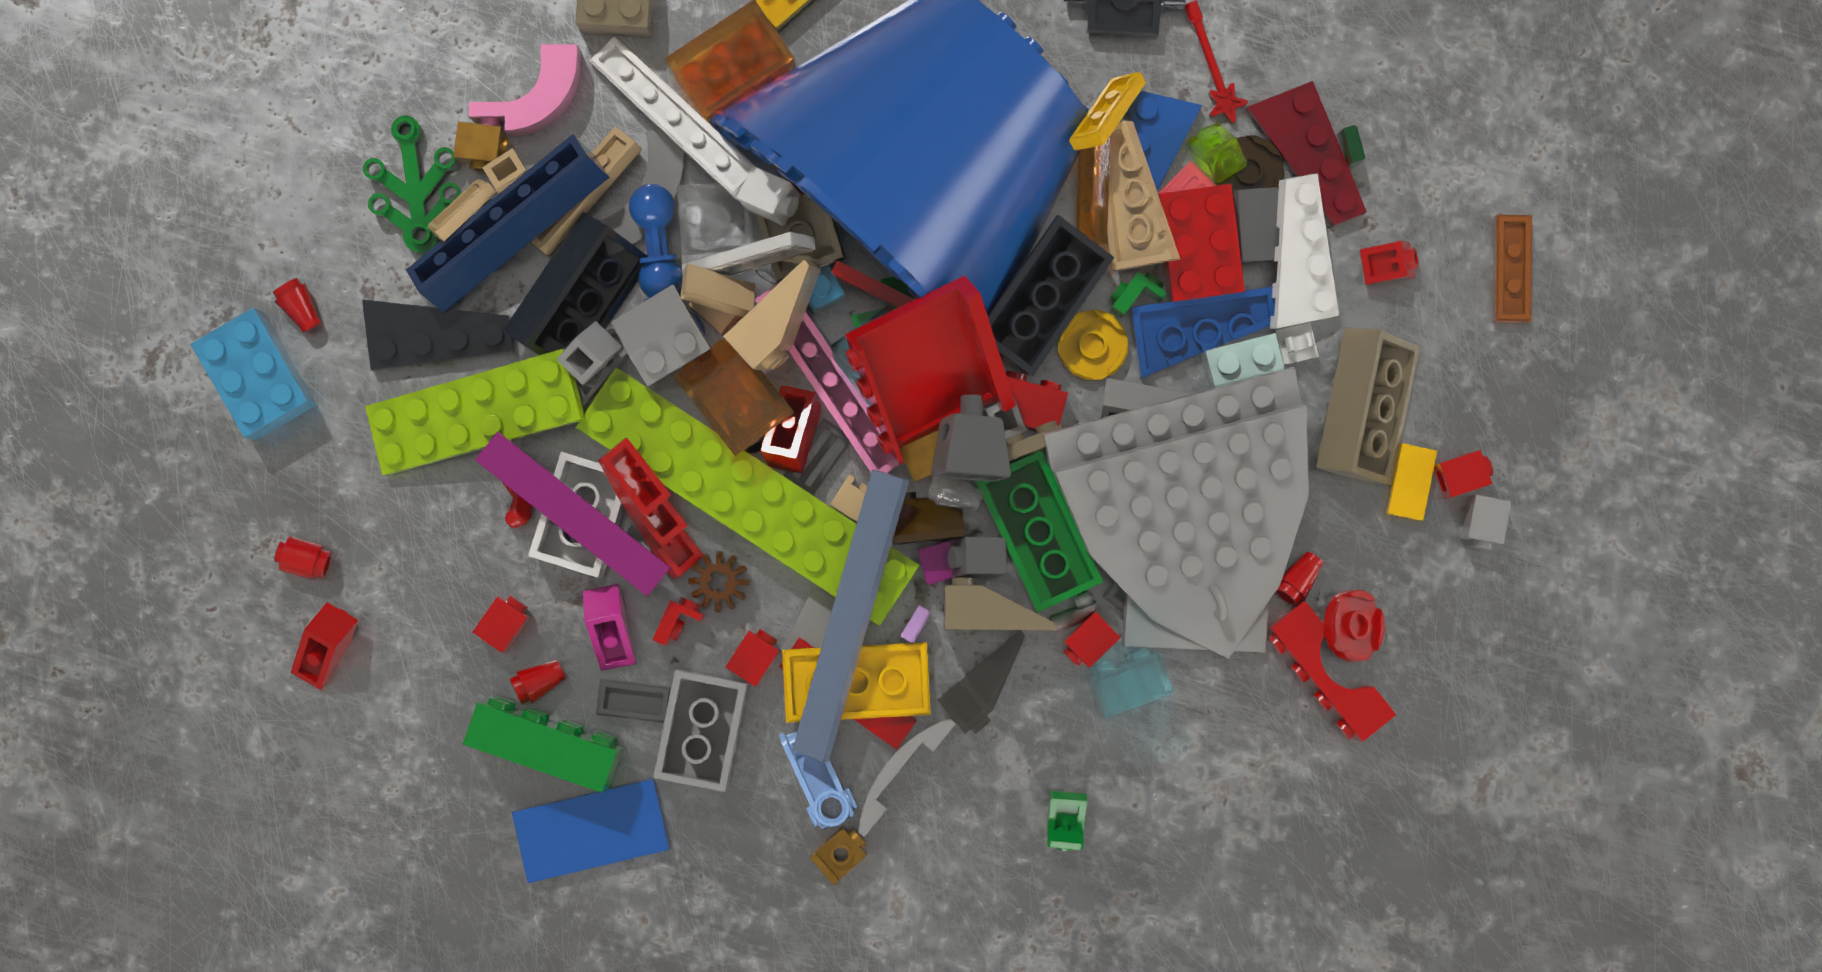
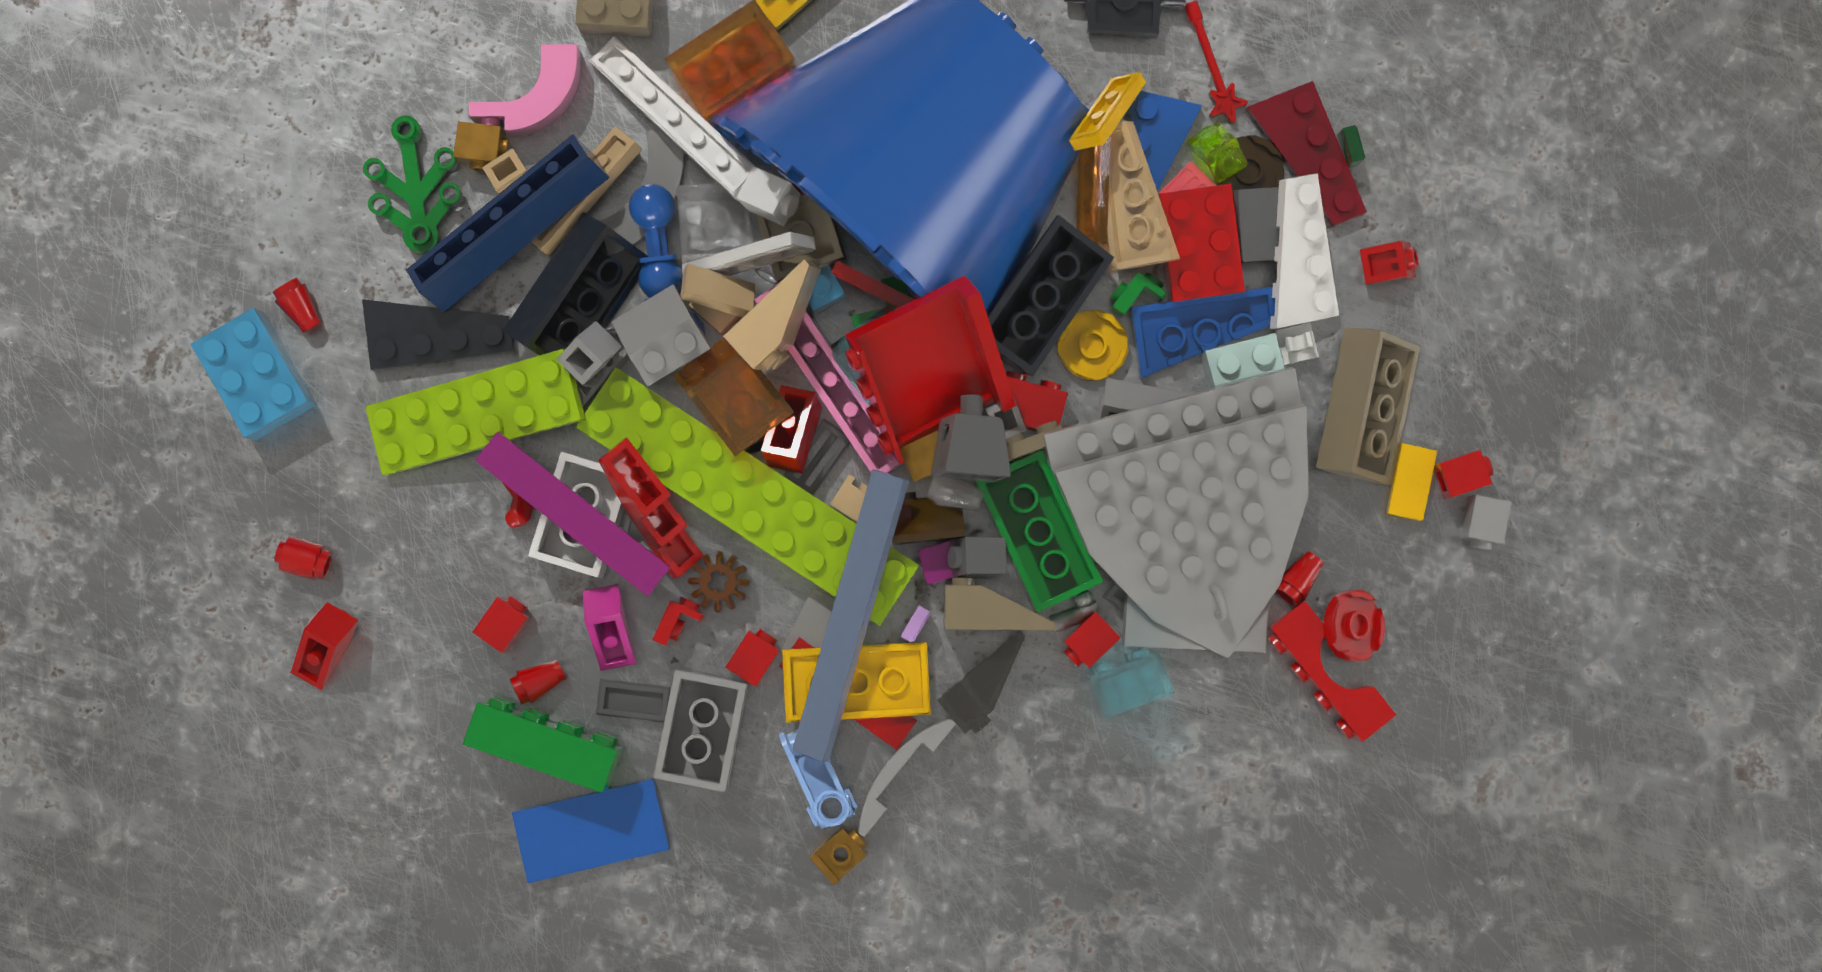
(461, 209): tan tile -> none
(1066, 820): green bracket -> none
(1512, 268): dark orange tile -> none

